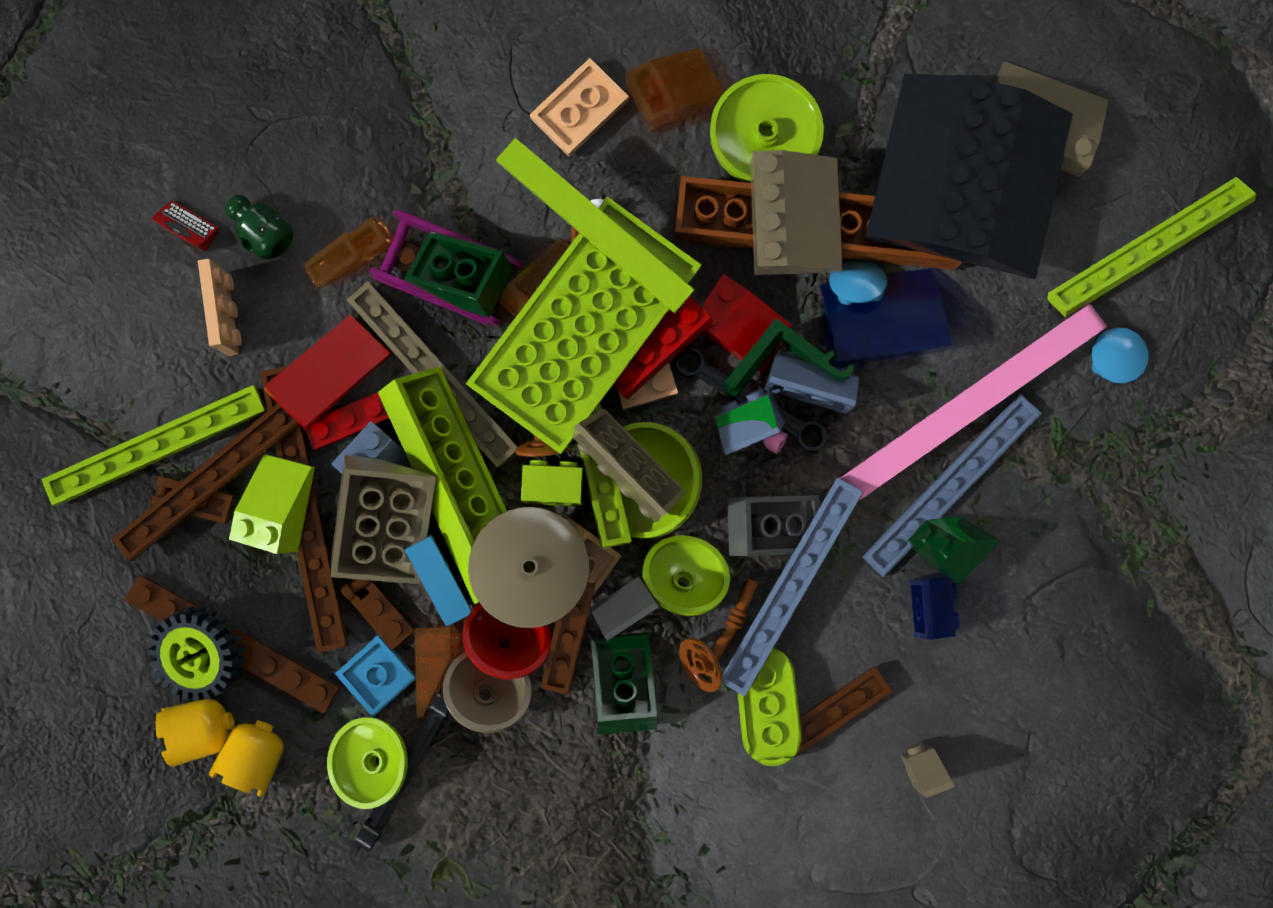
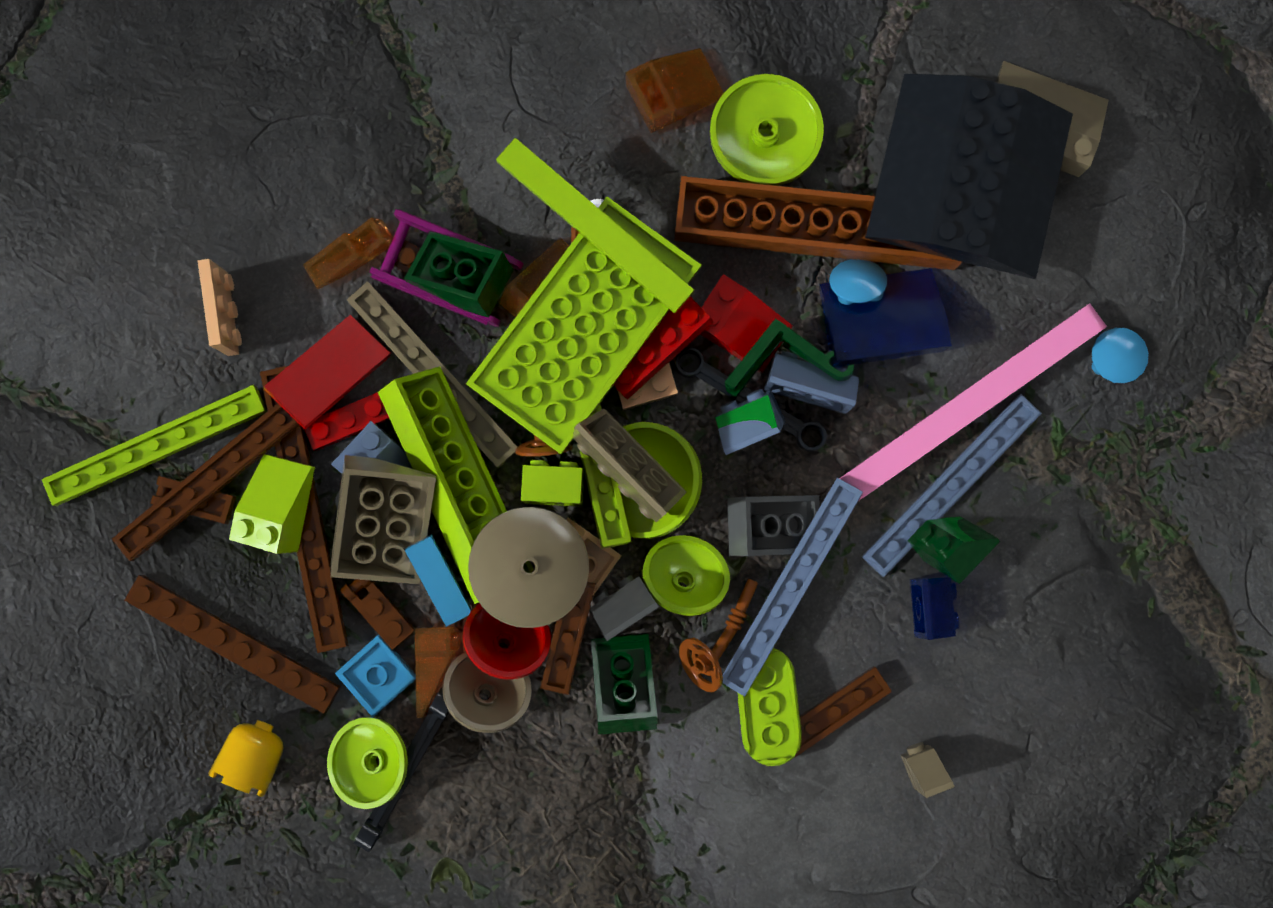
(186, 225): slope -> none
(186, 634): wheel -> none
(193, 730): yellow cylinder -> none
(259, 227): dark green piece -> none
(579, 107): light nougat plate -> none
(775, 442): bright pink hinge -> none
(795, 213): dark tan slope -> none
(1151, 247): lime plate -> none

